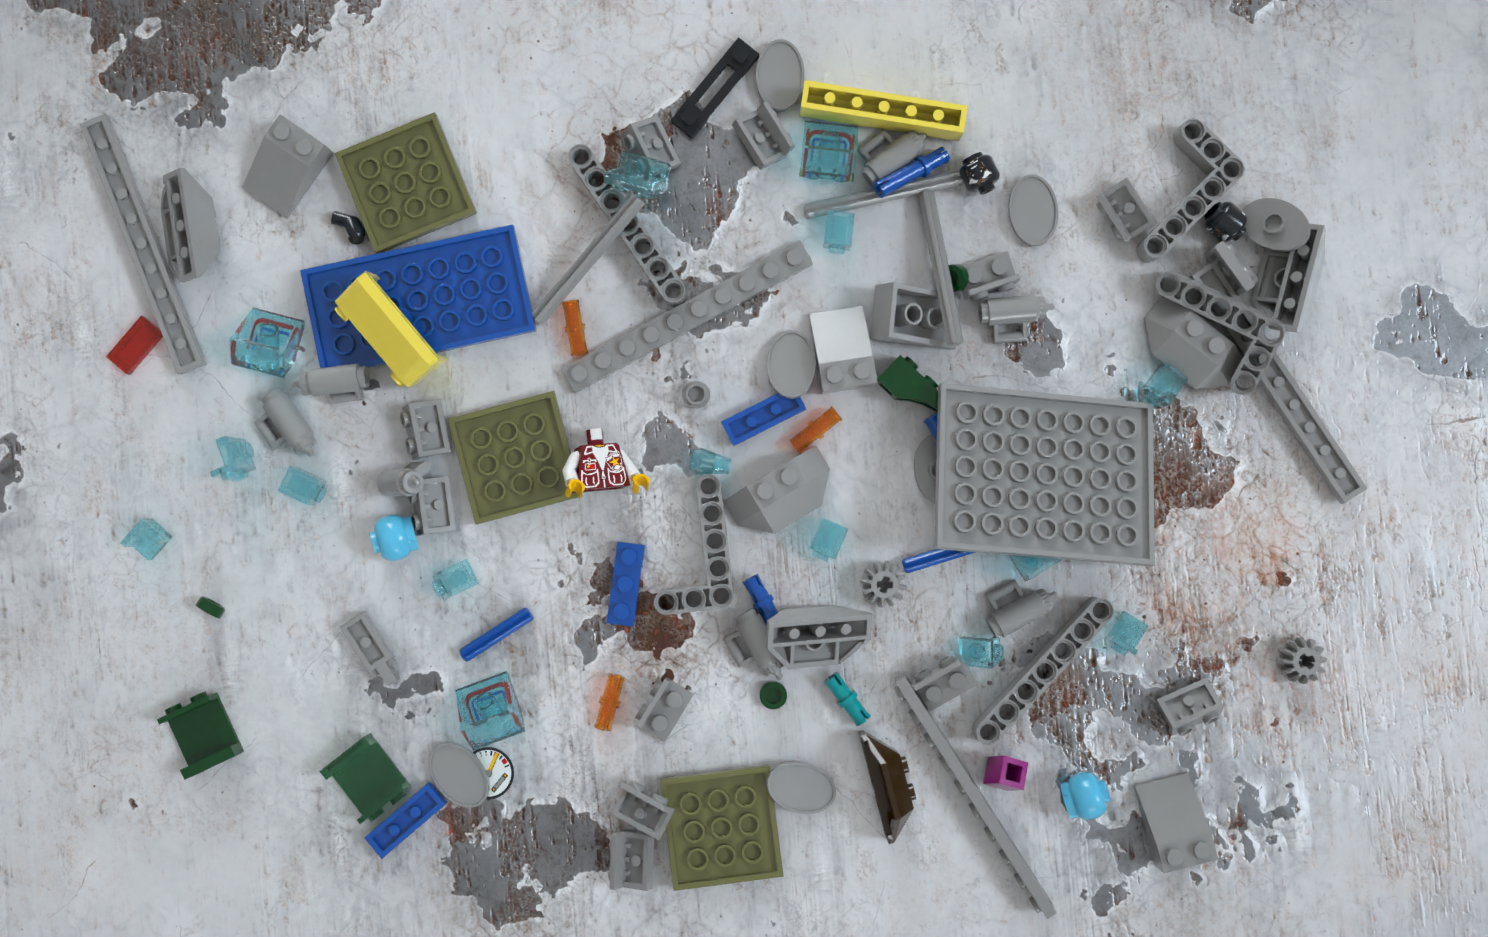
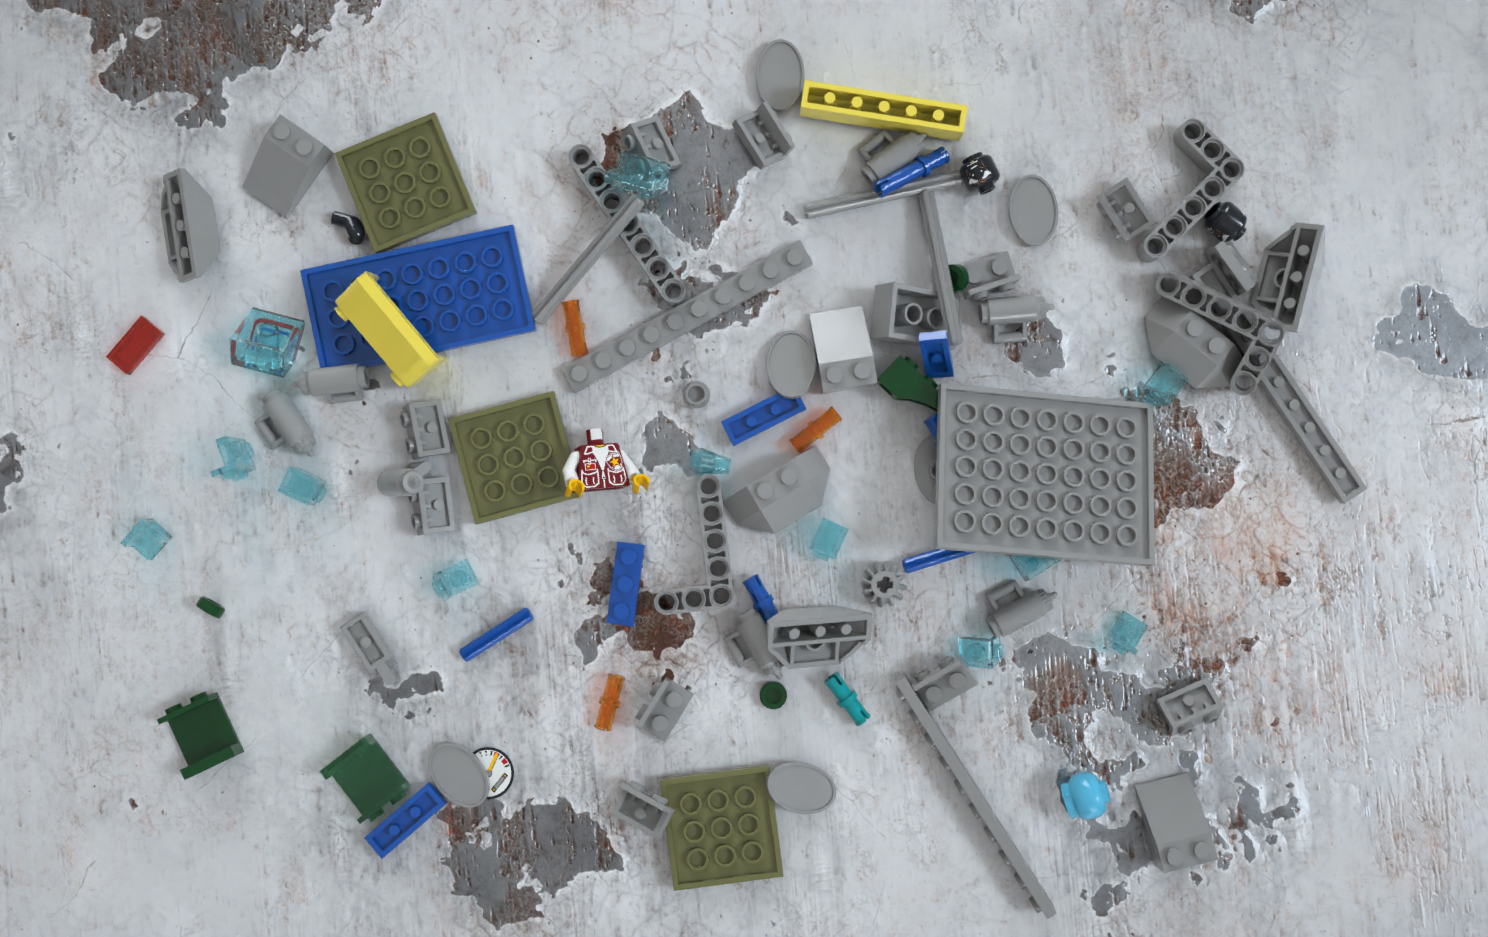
(143, 244): light grey plate -> none
(394, 537): medium azure piece -> none
(489, 711): clear light blue slope -> none
(631, 860): light grey bracket -> none
(739, 58): black container -> none
(829, 151): clear light blue slope -> none
(838, 231): clear light blue brick -> none
(889, 784): dark brown wedge -> none
(936, 354): none -> blue plate
(1005, 773): magenta brick -> none
(1055, 667): light grey beam -> none
(1276, 224): light grey piece -> none
(1311, 664): light grey gear -> none

